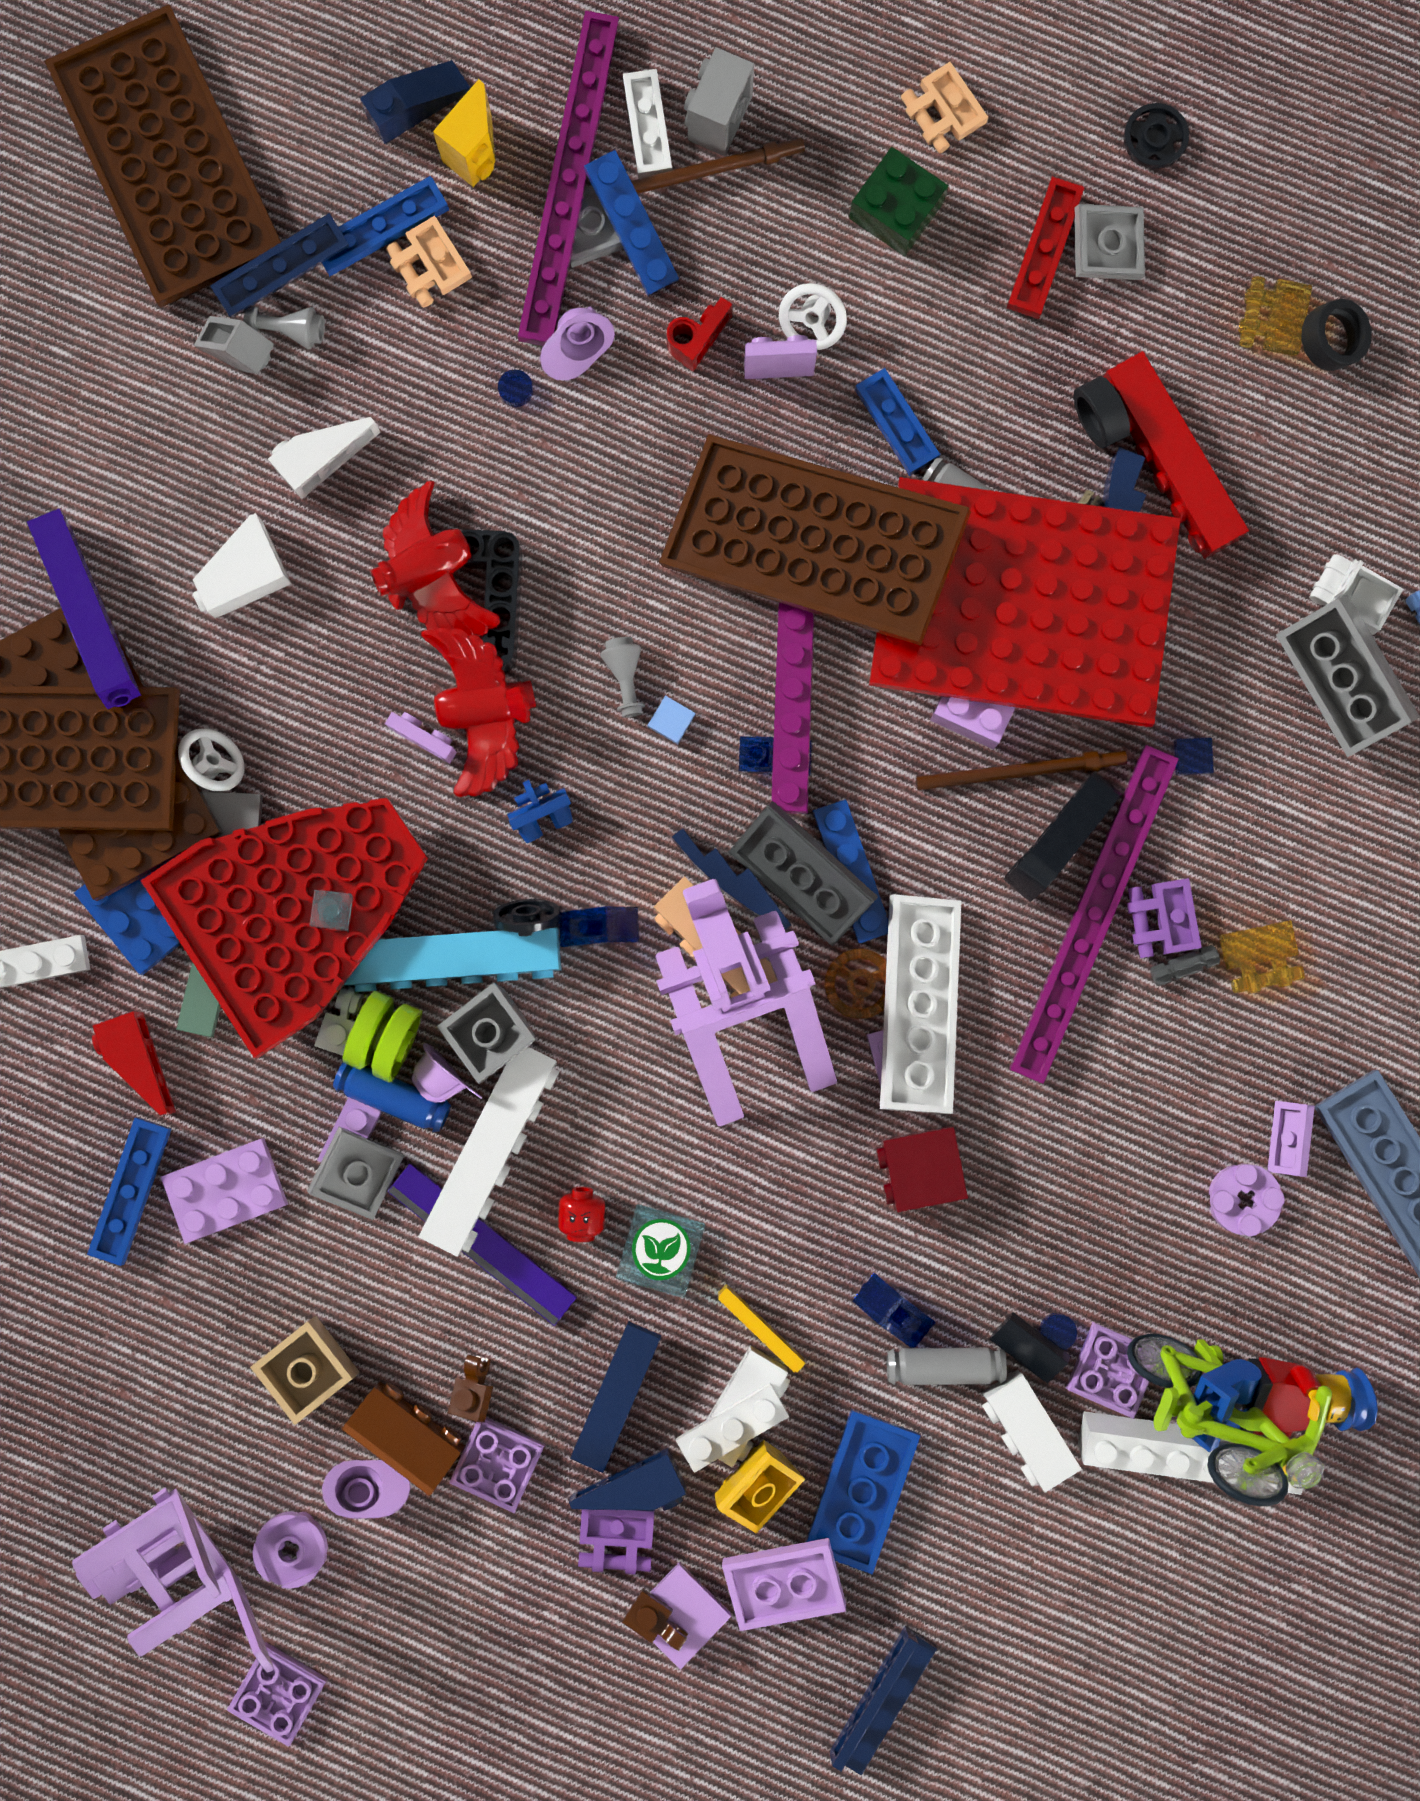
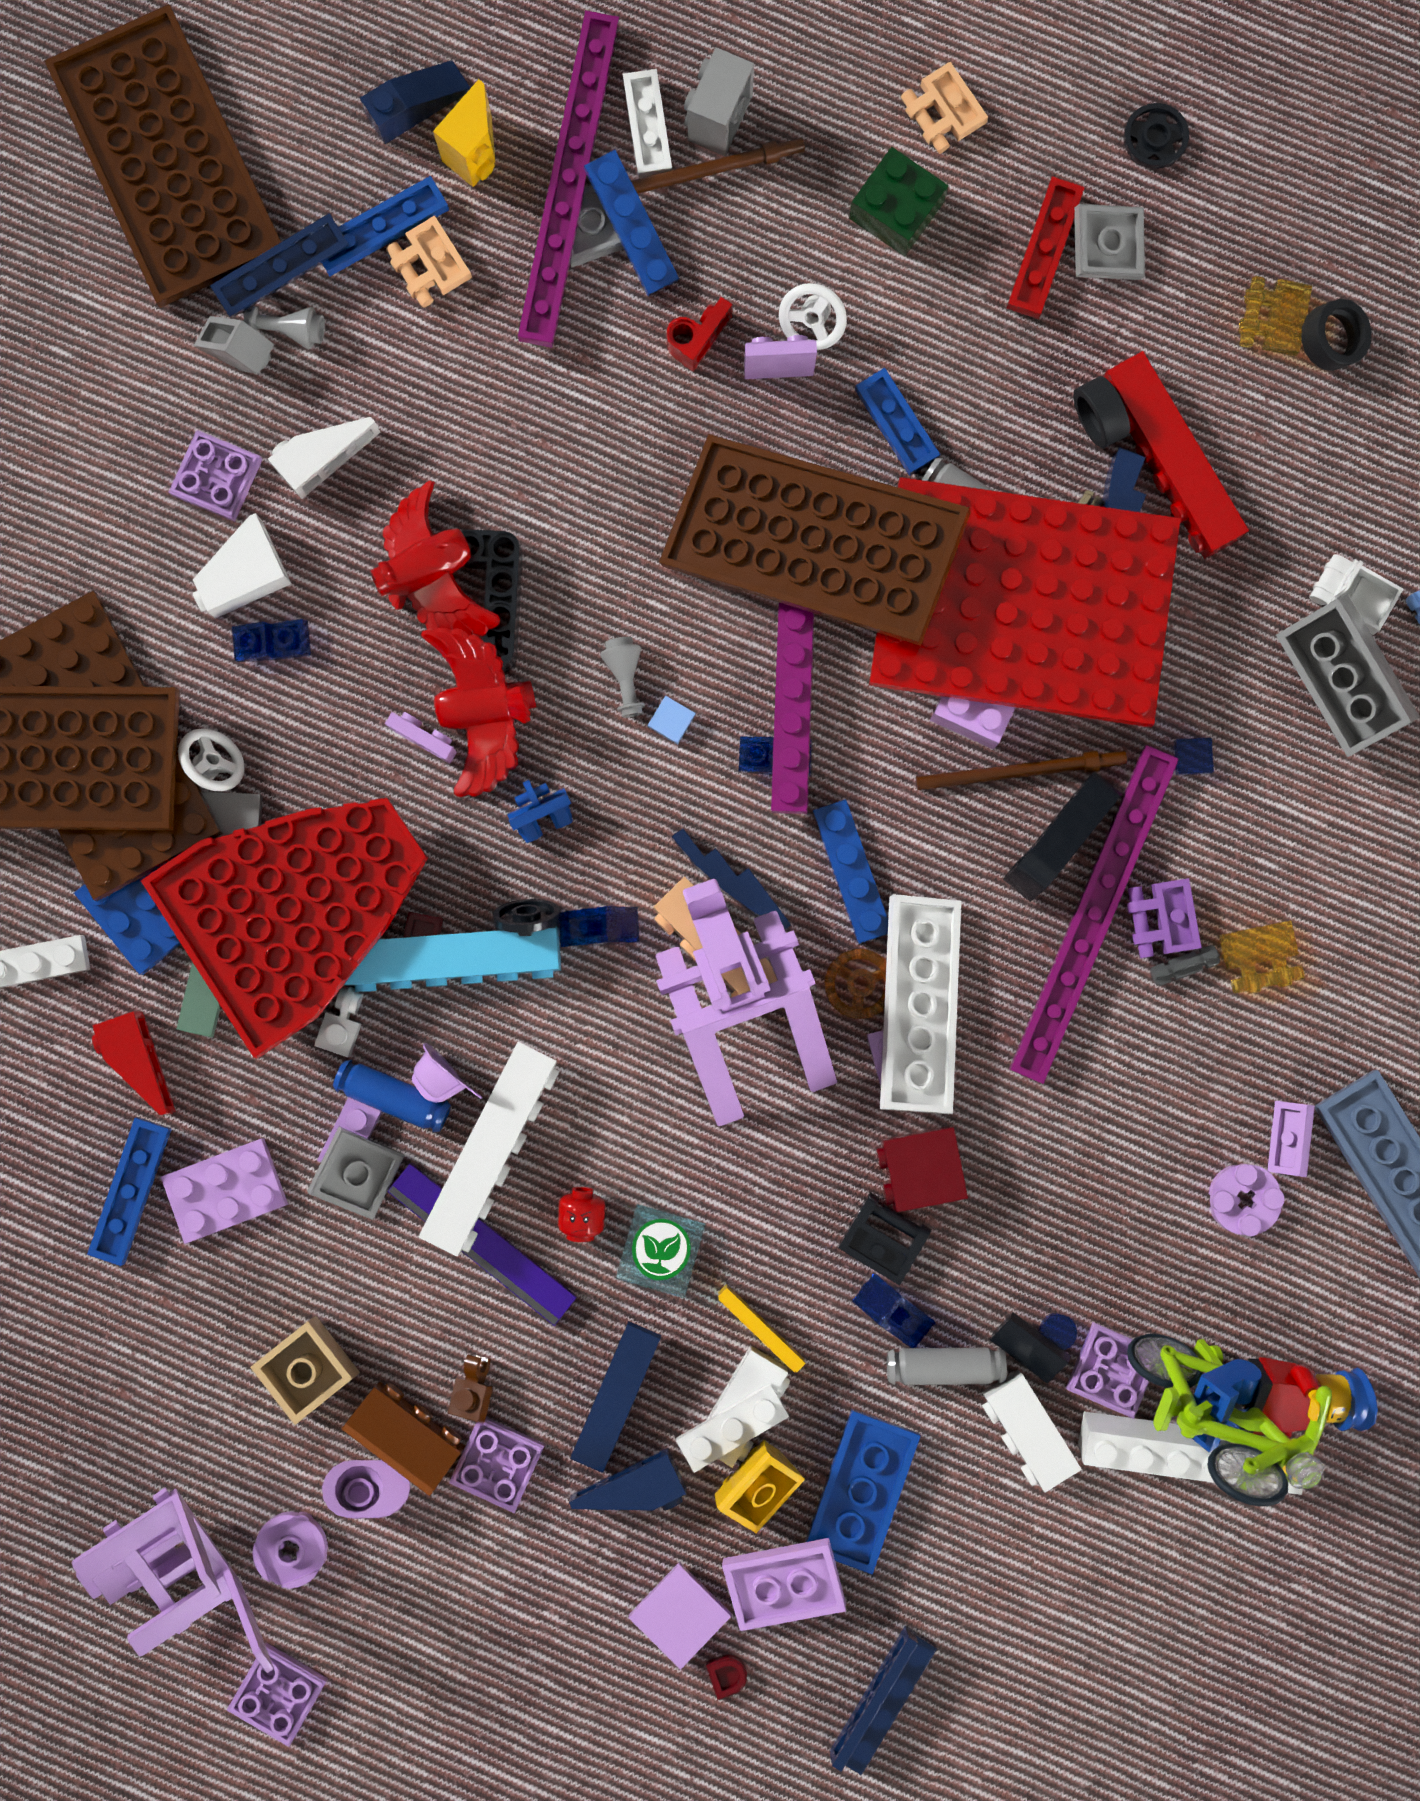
(83, 609): dark purple brick -> none
(215, 475): none -> lavender tile
(271, 641): none -> clear blue slope
(331, 910): clear light blue plate -> none
(382, 1036): lime wheel -> none
(422, 925): none -> dark red tile
(487, 1032): light grey slope -> none
(515, 388): clear blue tile -> none
(576, 343): lavender piece -> none
(616, 1528): medium lavender plate -> none
(650, 1617): reddish brown plate -> none
(727, 1675): none -> dark red tile
(802, 873): dark grey tile -> none
(878, 1249): none -> black plate

